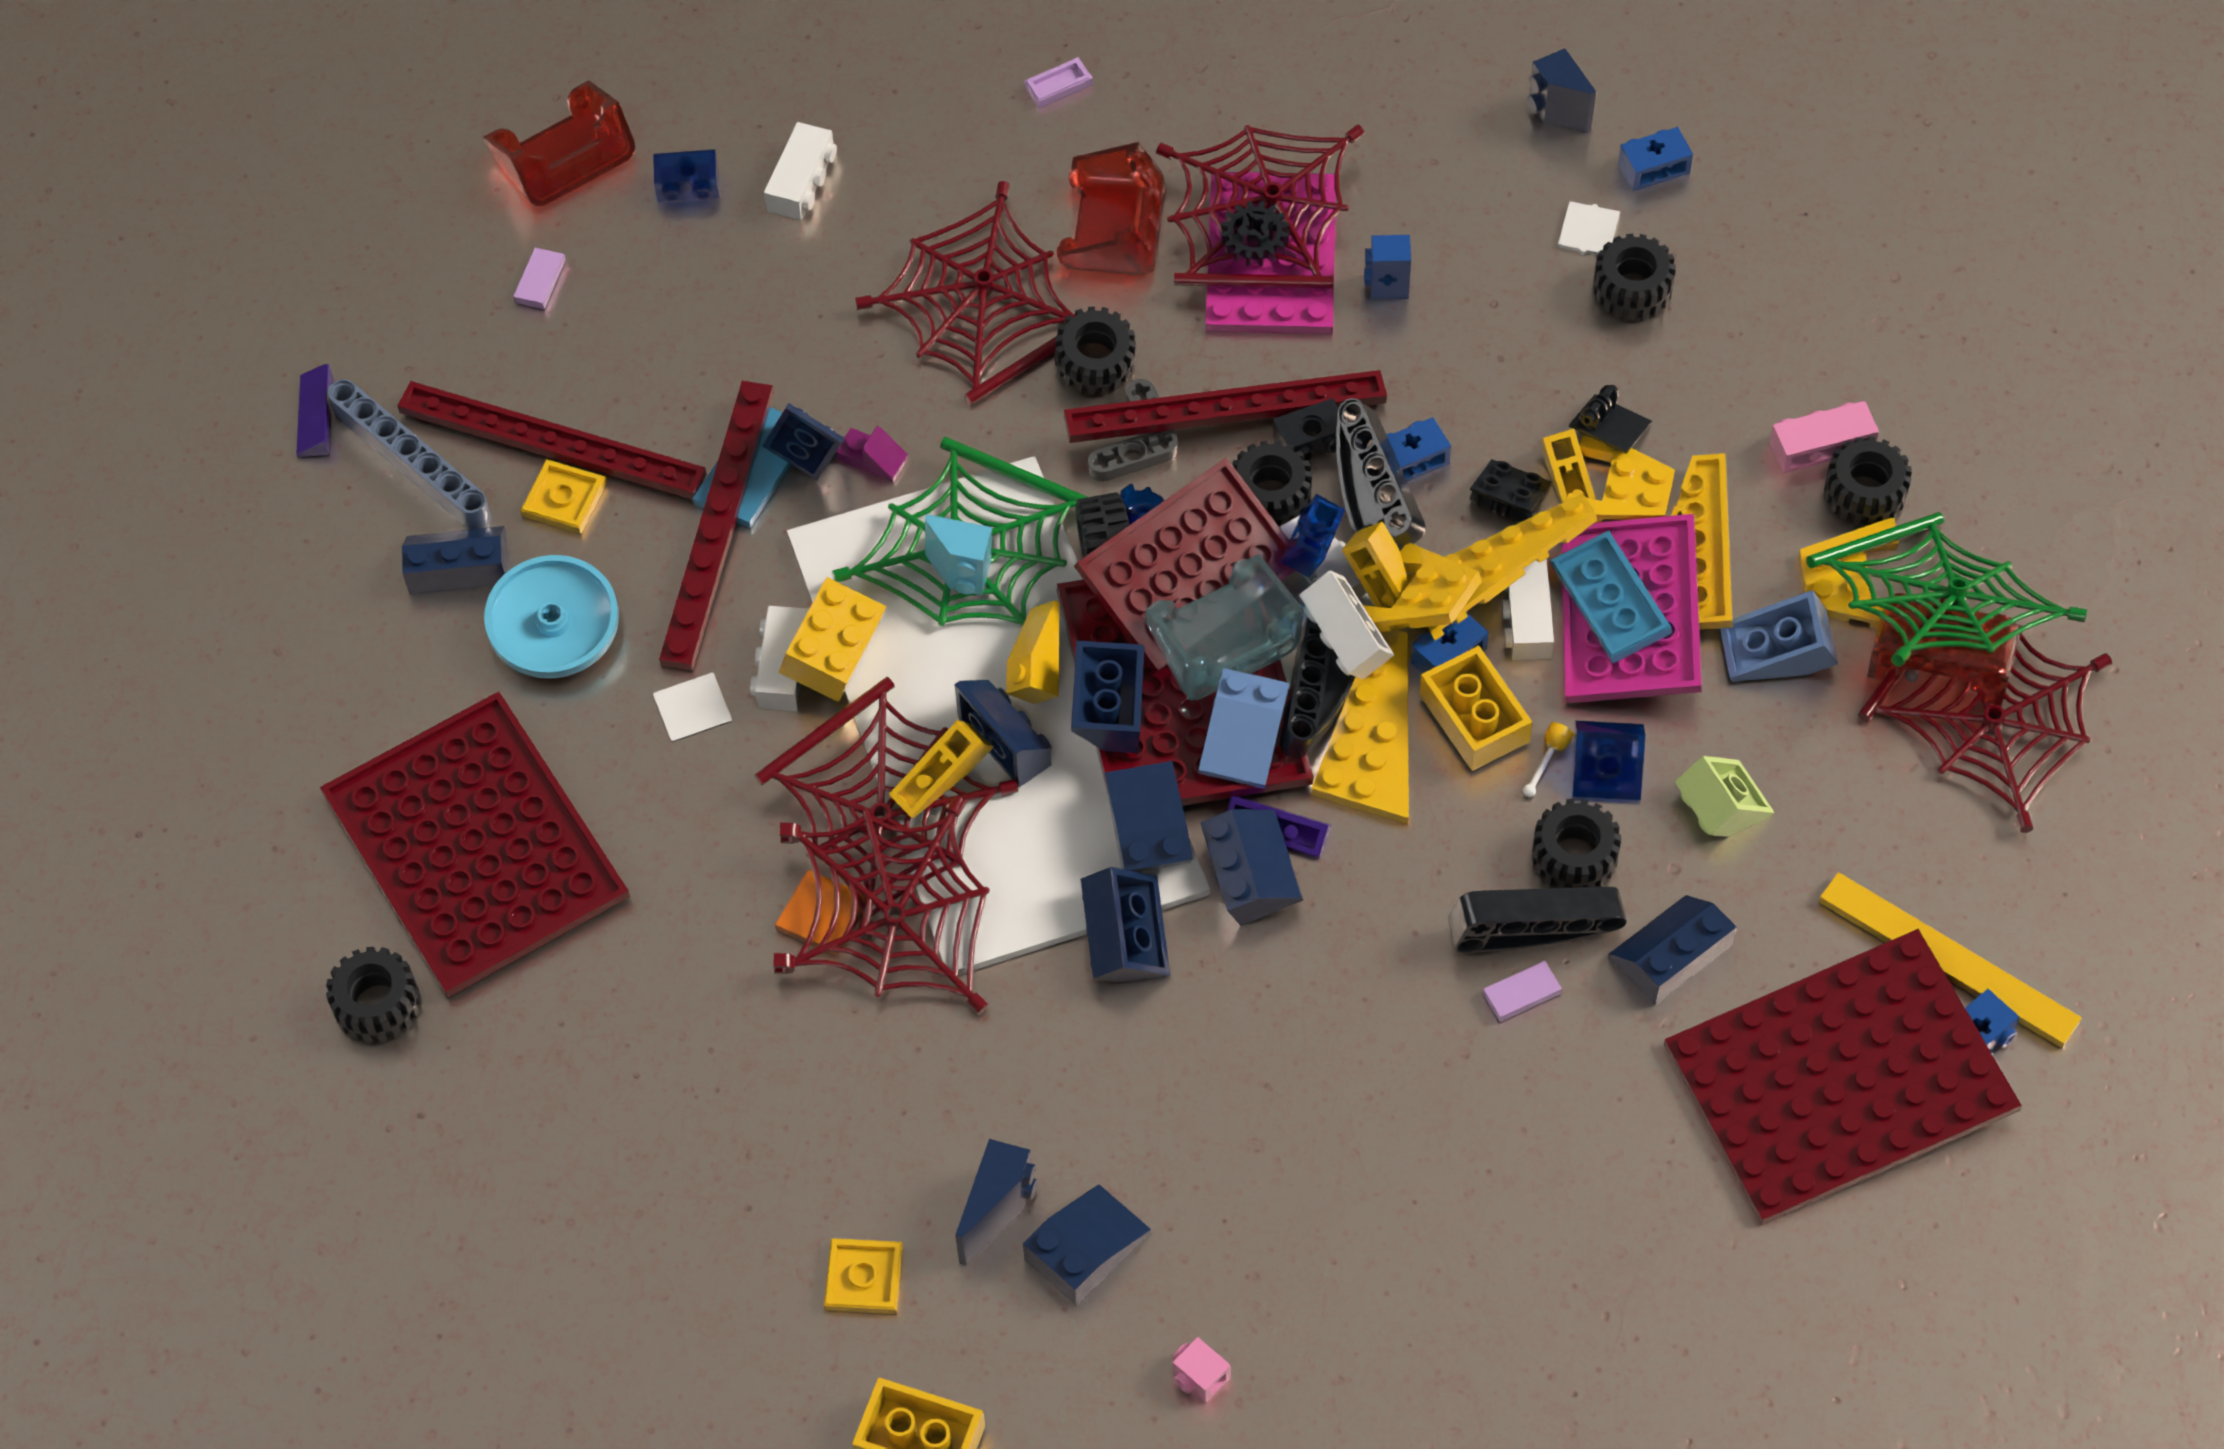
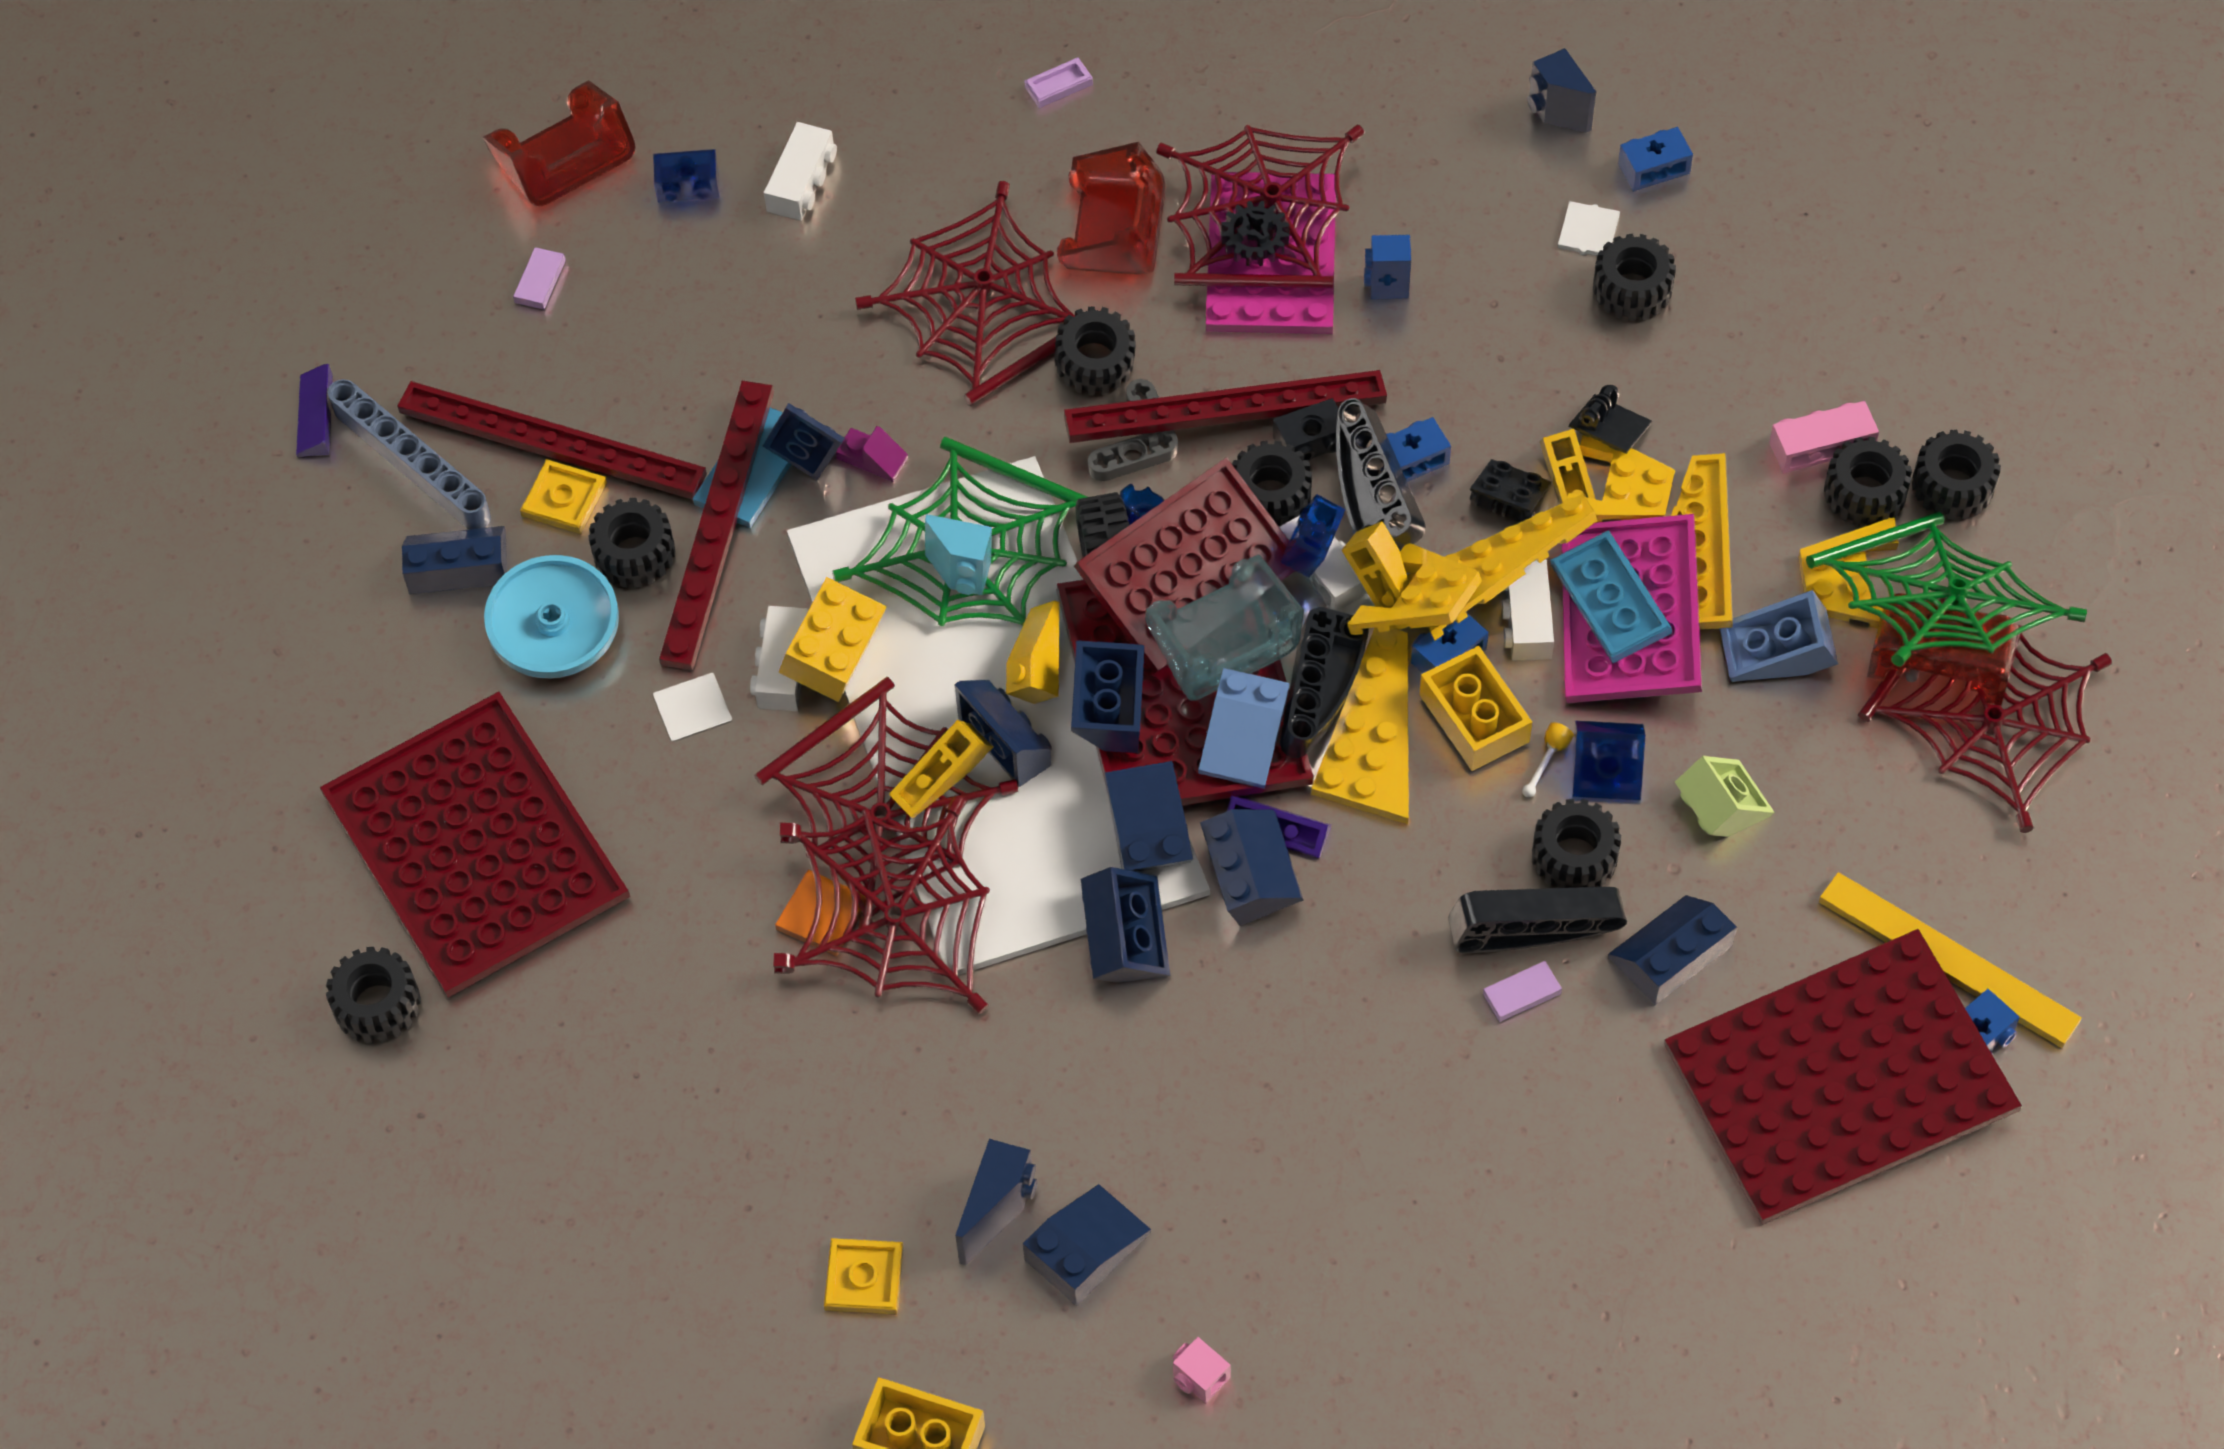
(629, 521): none -> black tyre
(1345, 625): white brick -> none
(1958, 453): none -> black tyre

